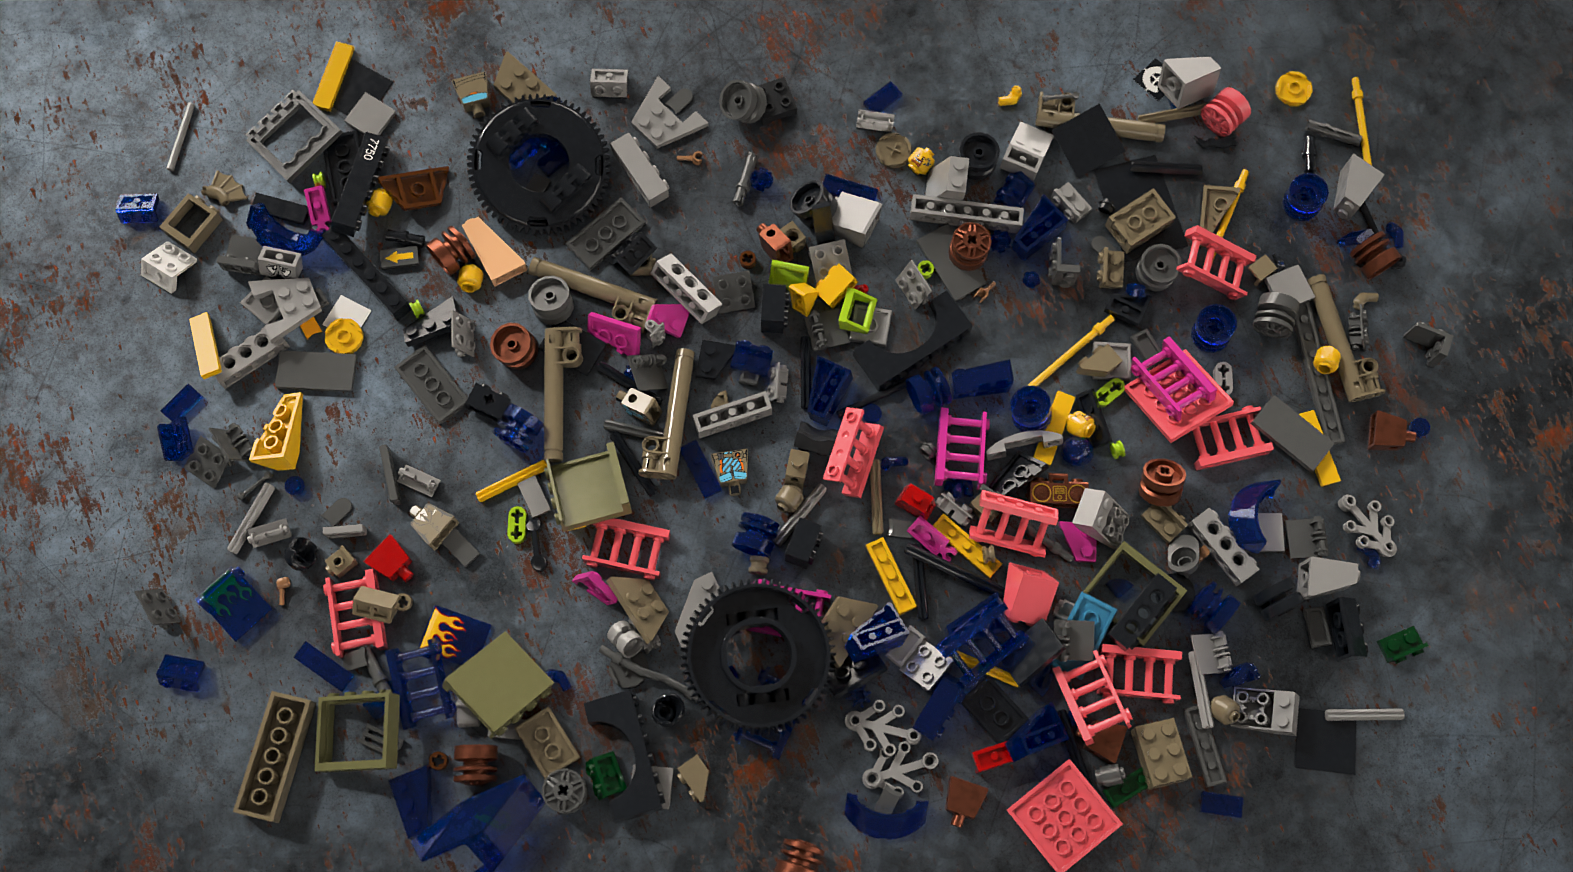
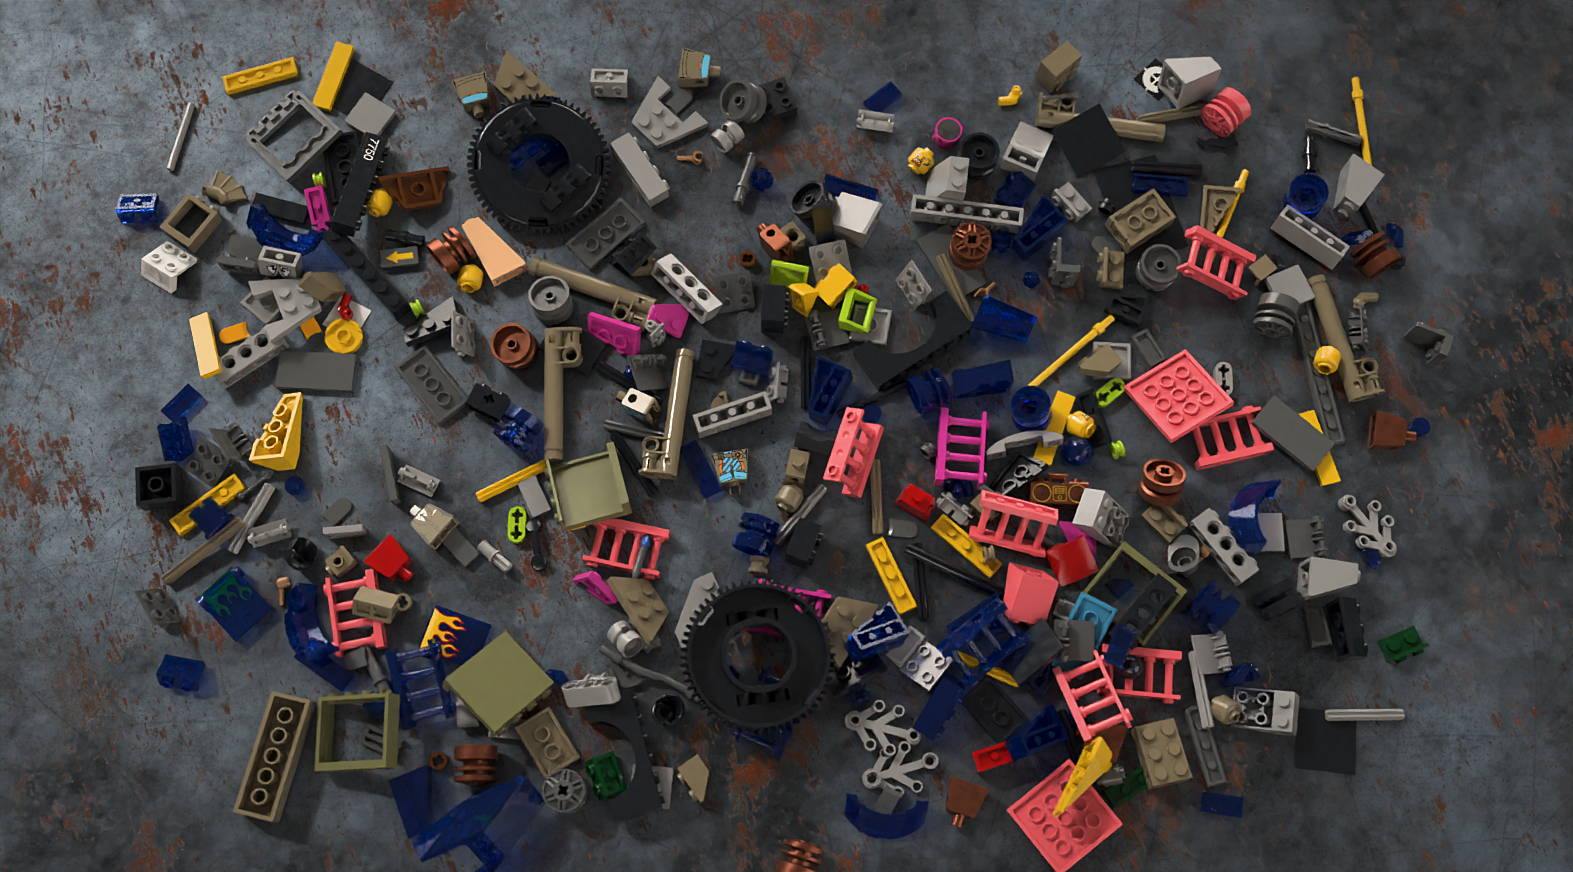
(159, 486): none -> black brick
(202, 551): none -> dark tan axle
(210, 517): none -> clear blue piece
(222, 494): none -> yellow tile
(234, 333): none -> light orange piece
(260, 76): none -> yellow tile
(303, 624): none -> clear blue windscreen
(323, 285): none -> dark tan slope
(343, 307): none -> red arm
(494, 556): none -> light grey axle
(591, 691): none -> light grey piece
(640, 557): none -> dark grey piece
(696, 69): none -> dark tan torso
(726, 136): none -> light grey wheel
(893, 150): dark tan tile -> none
(893, 462): clear blue arm -> none
(923, 264): lime bush -> none
(931, 538): dark pink plate -> none
(947, 132): none -> piece
(954, 286): none -> dark tan axle
(1003, 320): none -> clear blue wedge
(1058, 67): none -> dark tan brick
(1071, 560): none -> red slope
(1090, 766): none -> yellow wedge
(1119, 645): none -> clear blue tile
(1131, 668): none -> black piece
(1135, 289): clear blue tile -> none
(1162, 184): none -> clear blue tile
(1181, 363): dark pink fence -> none
(1216, 319): clear blue wheel -> none
(1293, 88): yellow tile -> none
(1310, 237): none -> light grey brick

